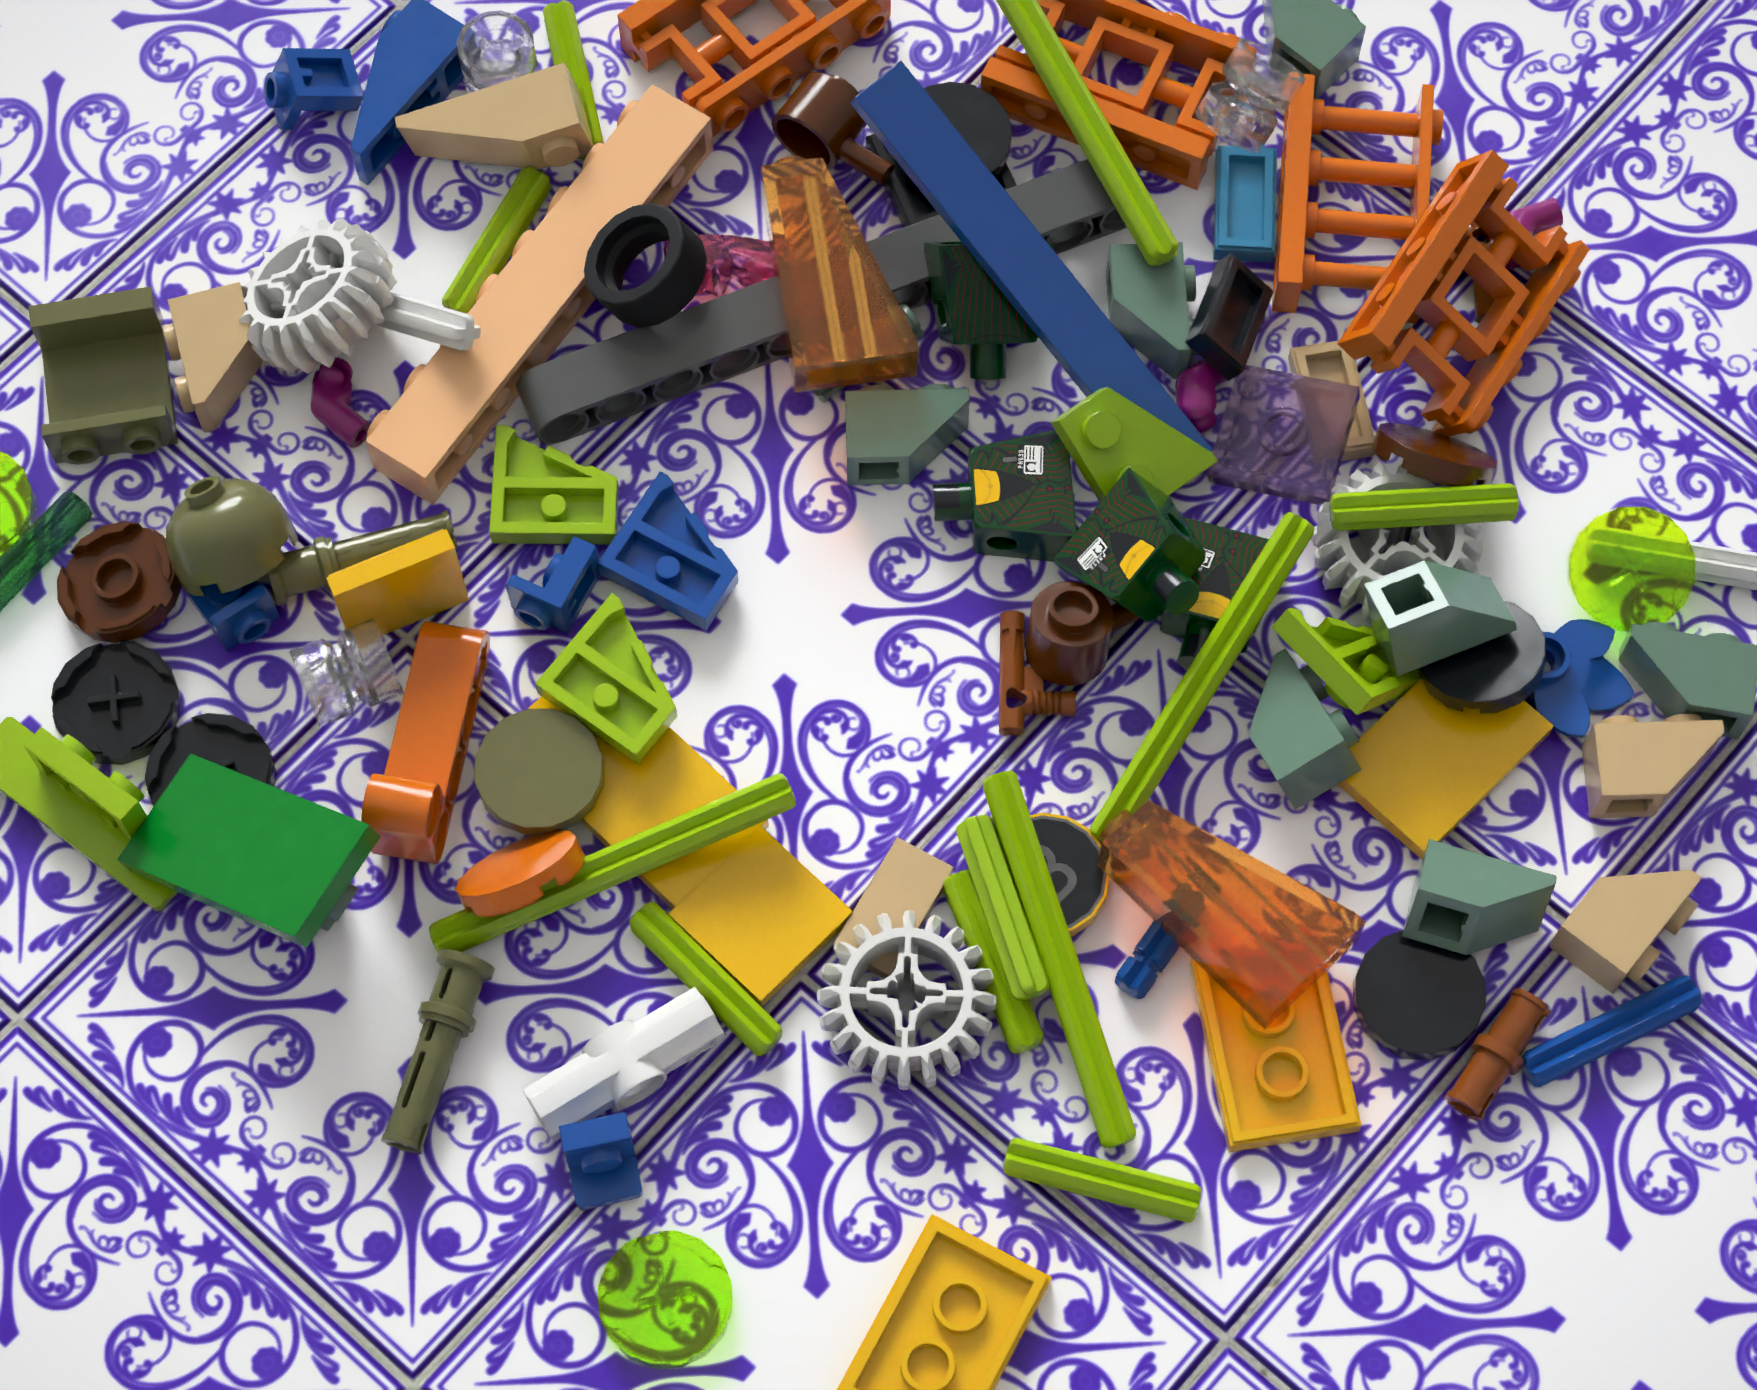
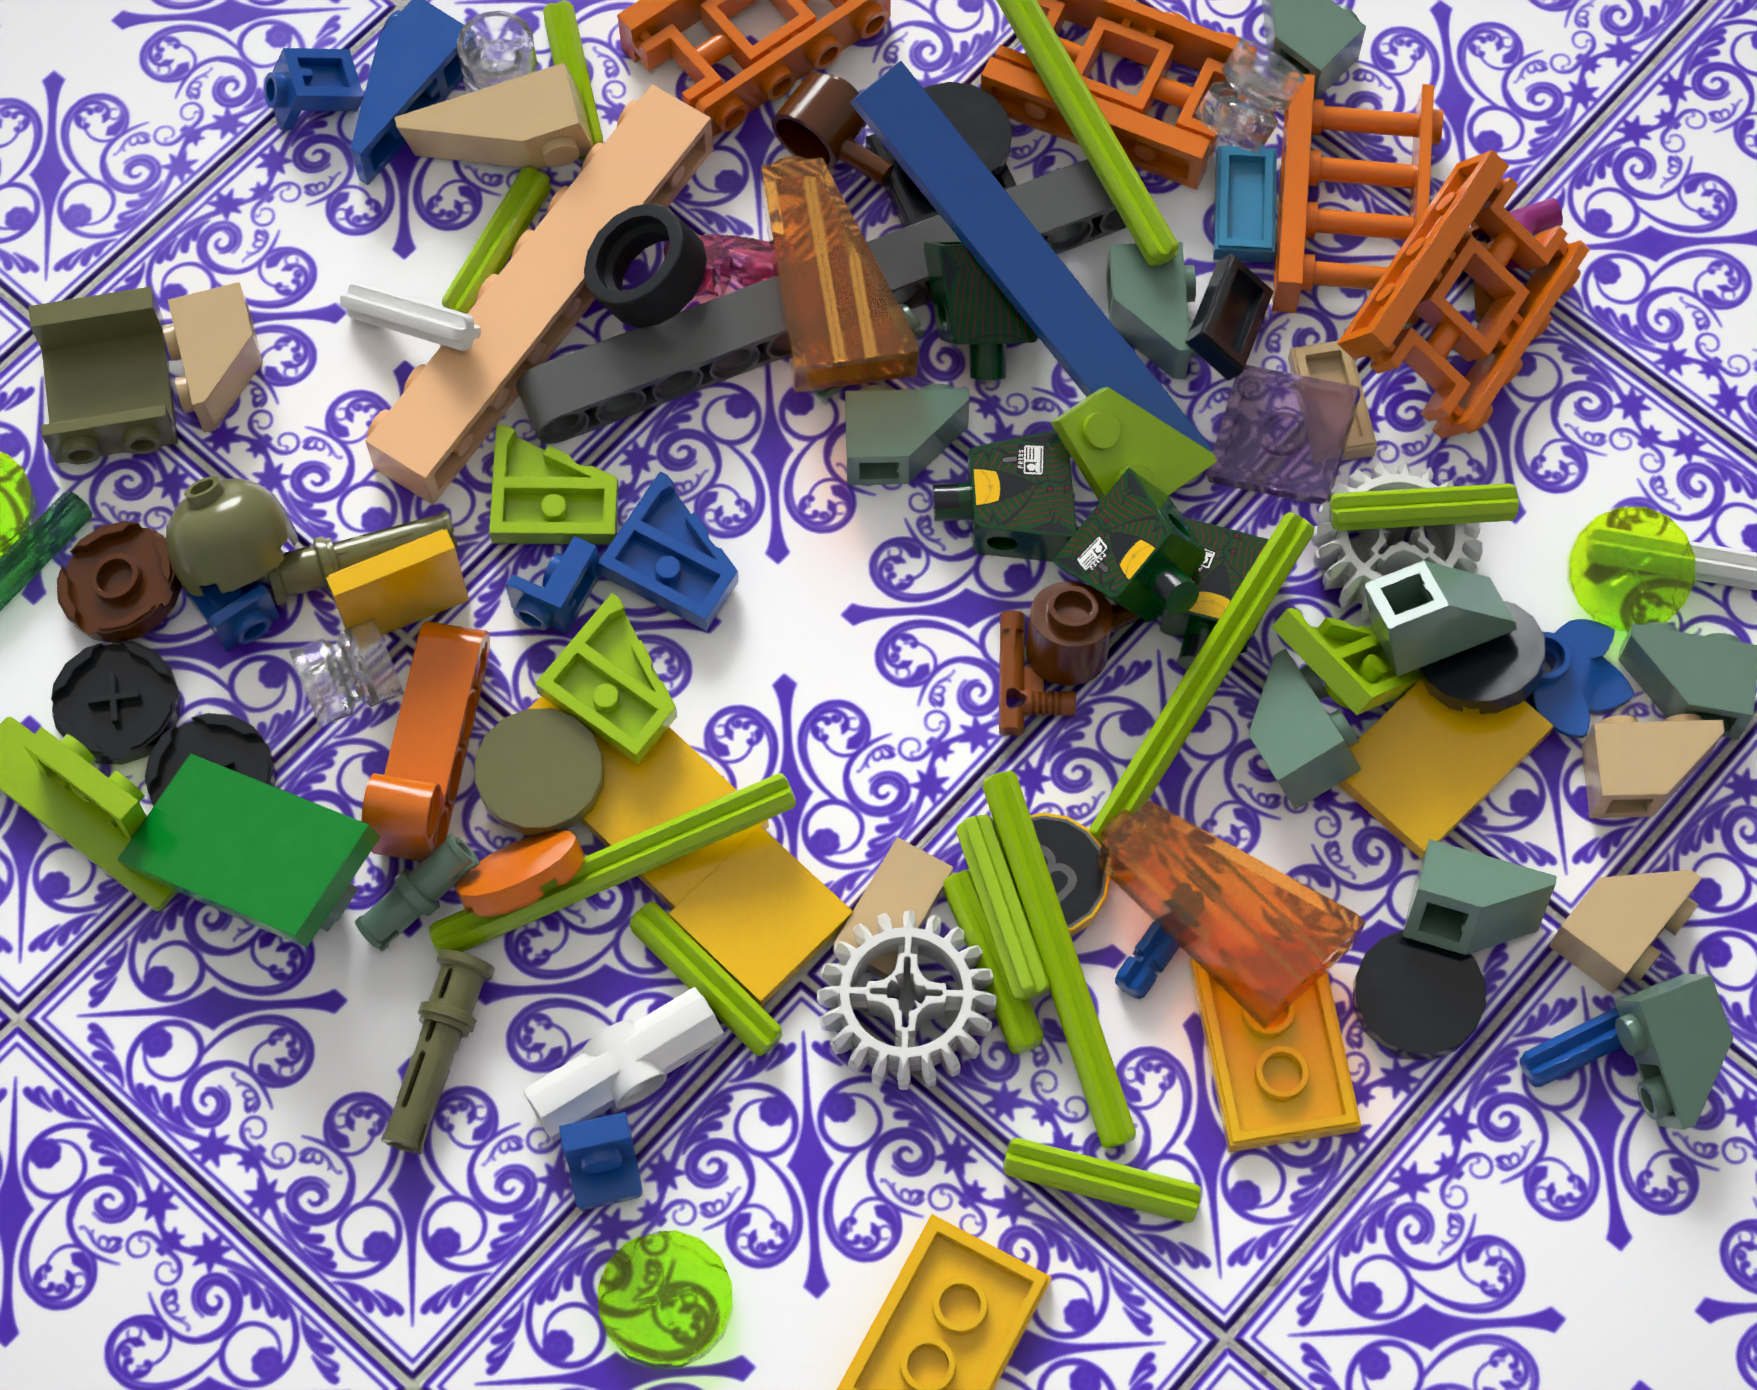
(317, 295): white gear -> none
(332, 402): magenta arm -> none
(417, 892): none -> sand green pin
(1198, 395): magenta arm -> none
(1434, 455): reddish brown tile -> none
(1497, 1054): dark orange pin -> none
(1677, 1043): none -> sand green slope

